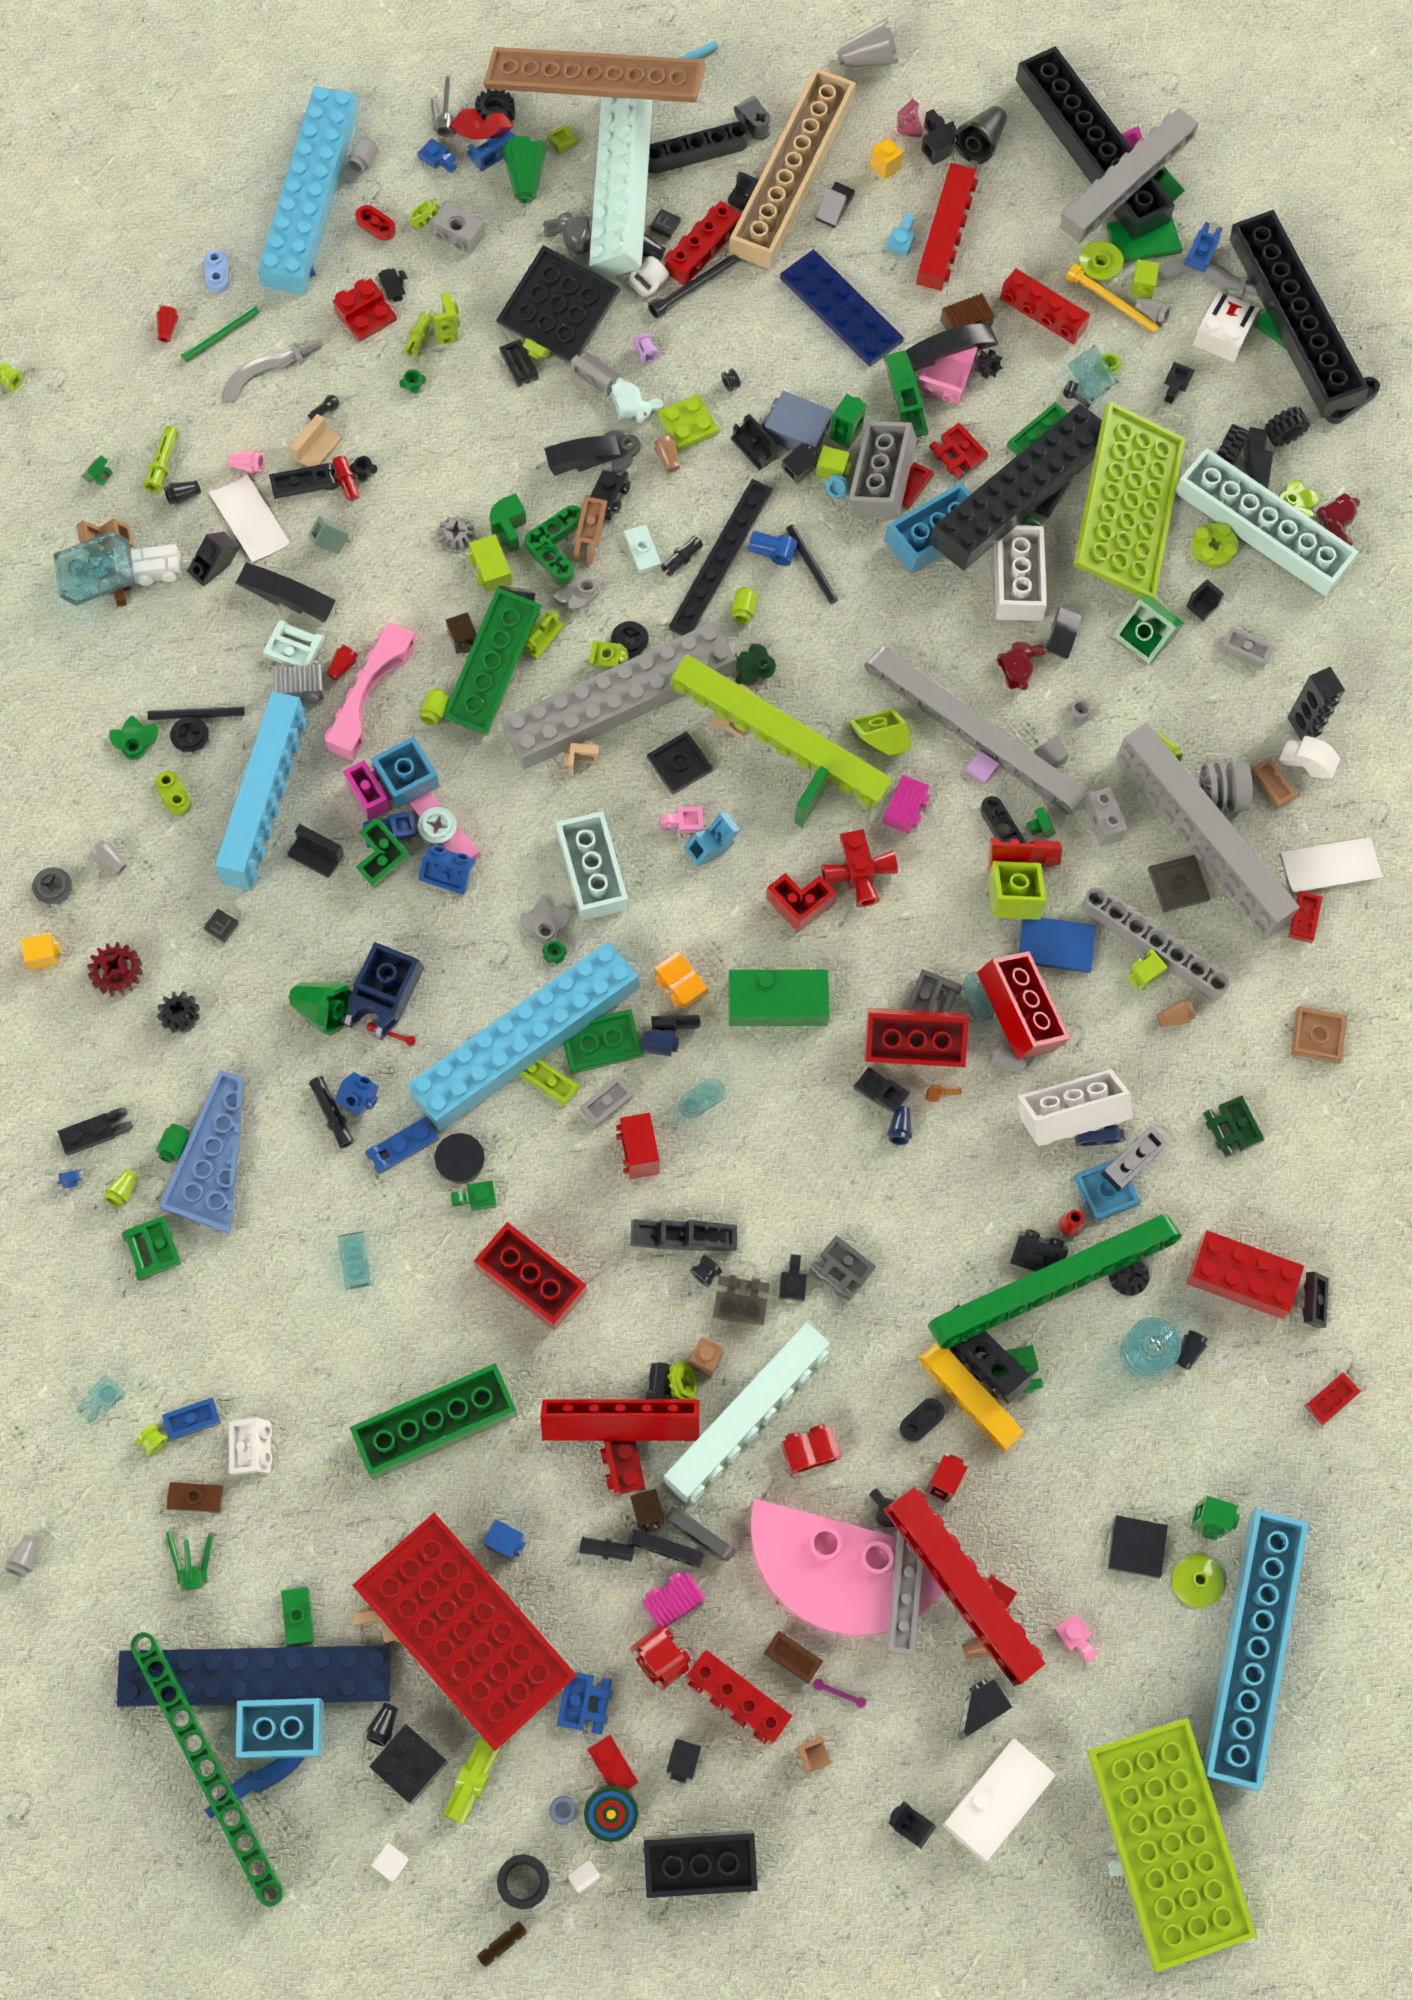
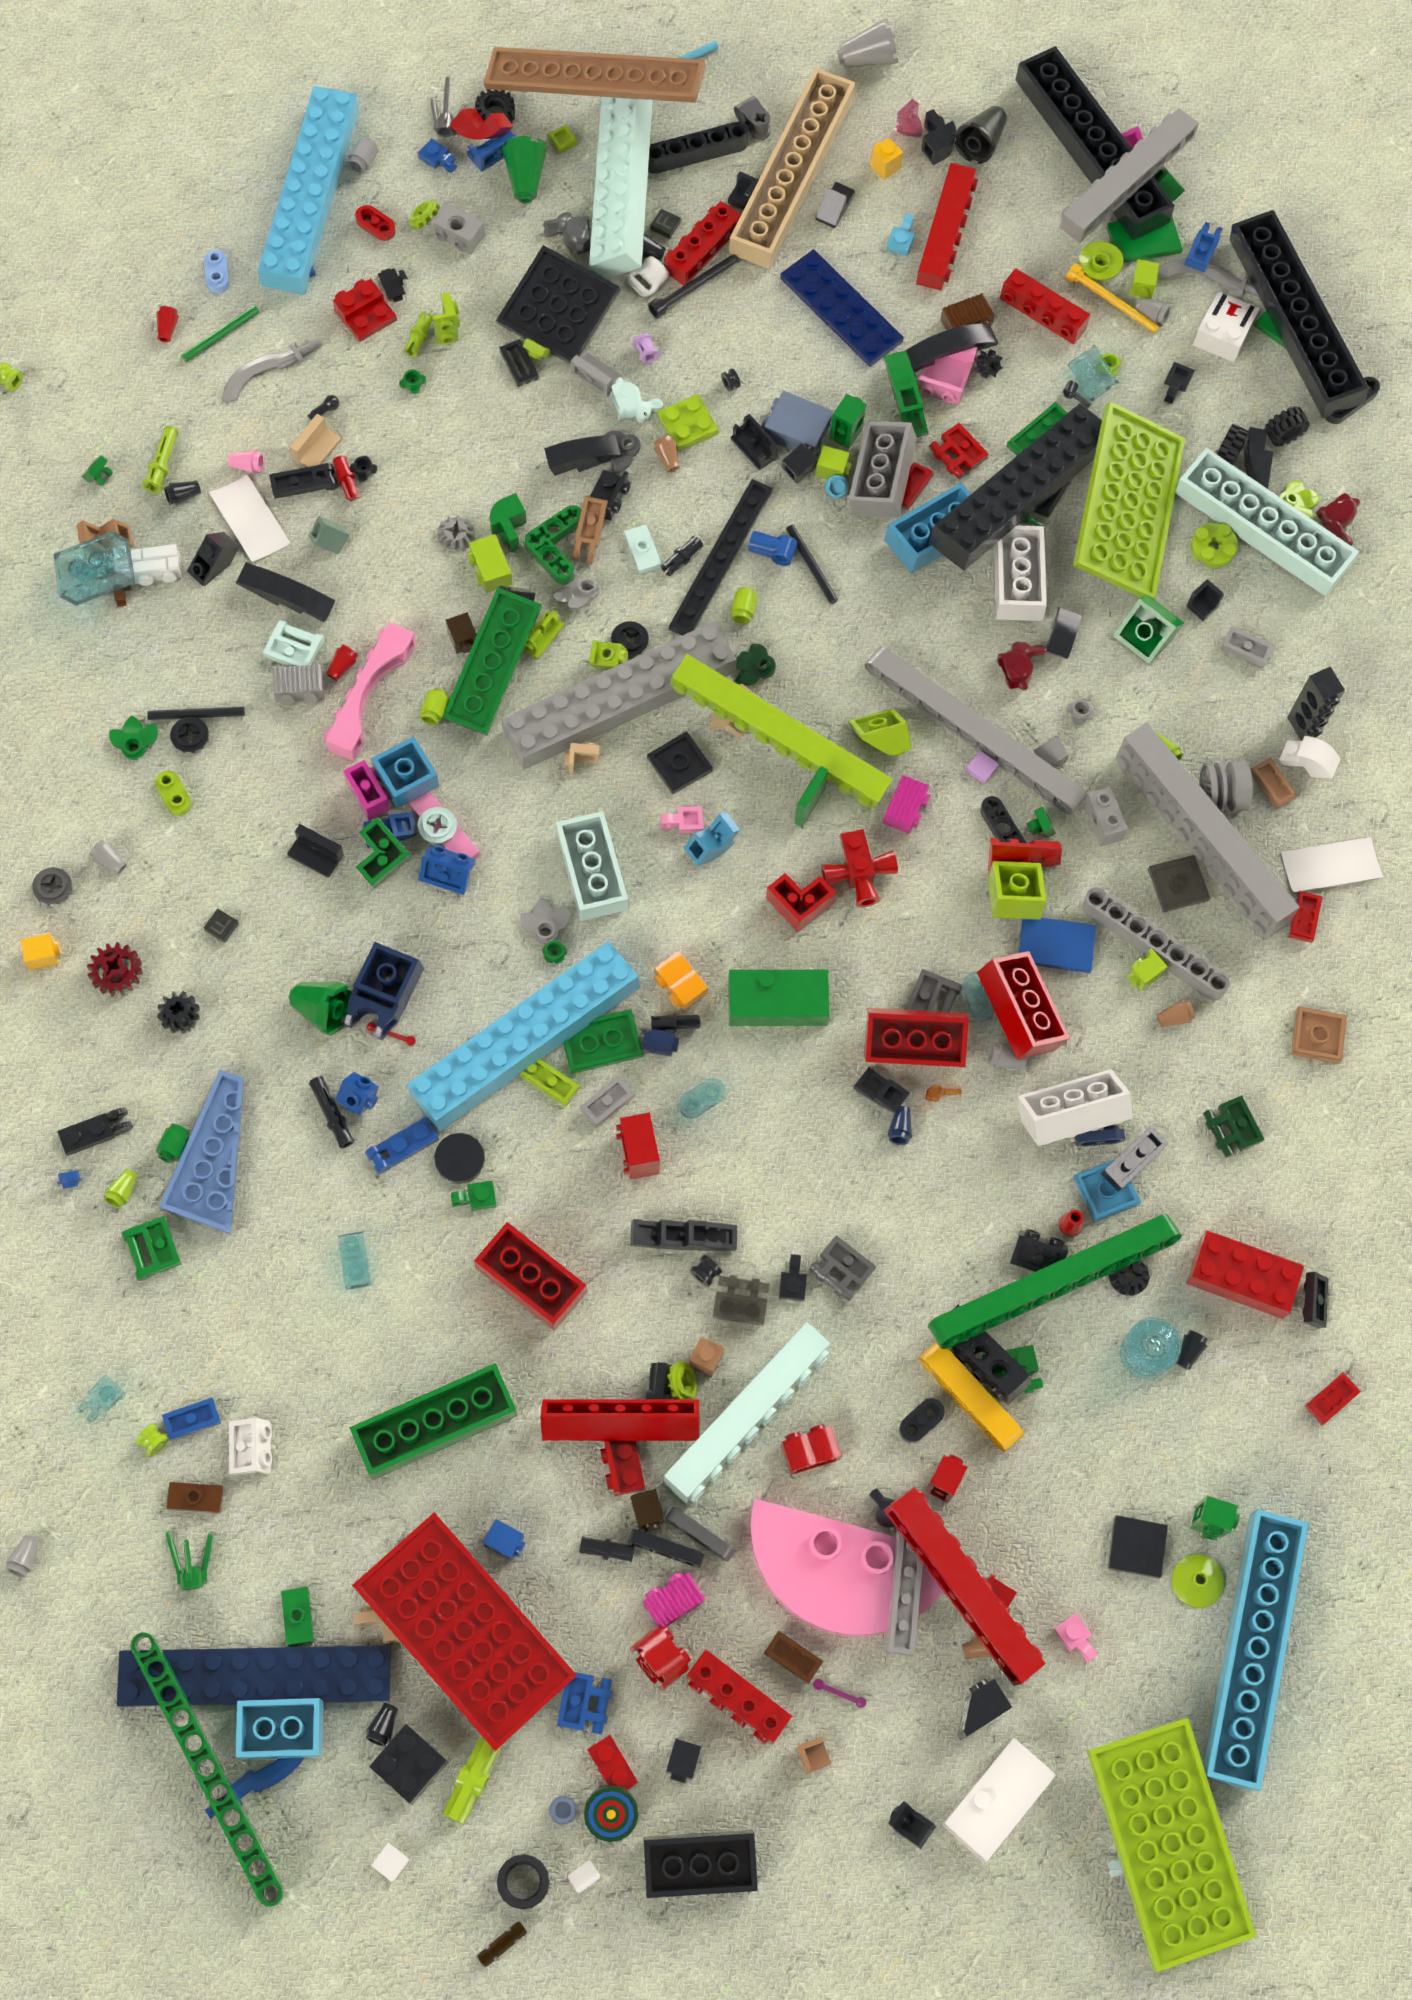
(261, 791): medium azure brick -> none

